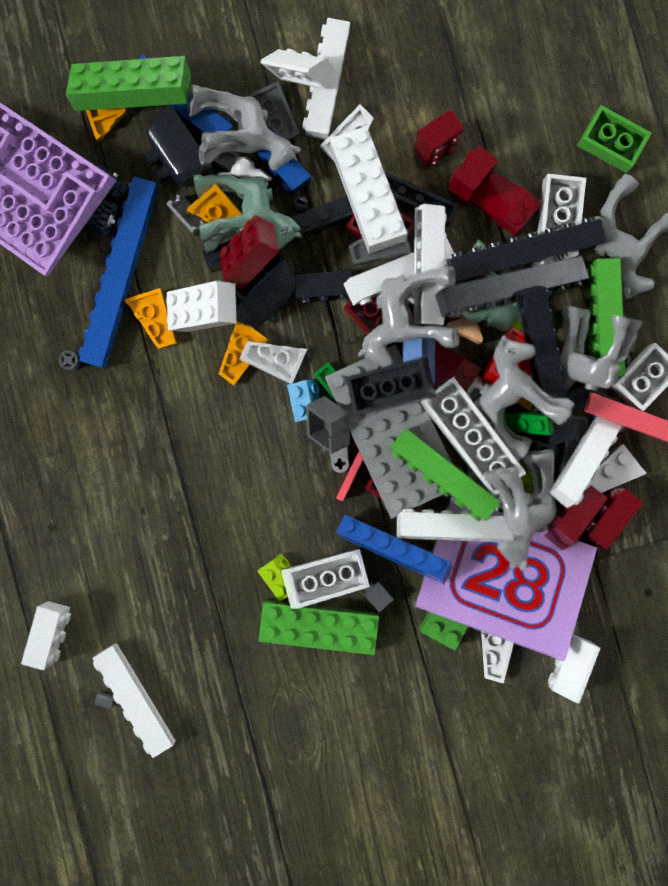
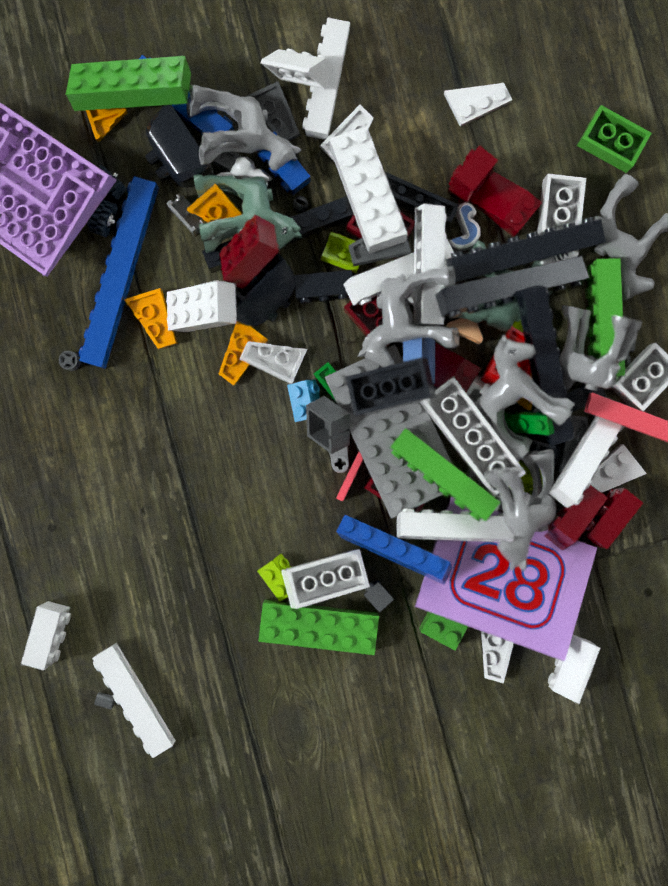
(338, 252): none -> lime bracket
(438, 138): dark red brick -> none
(469, 228): none -> white animal
(477, 101): none -> white wing

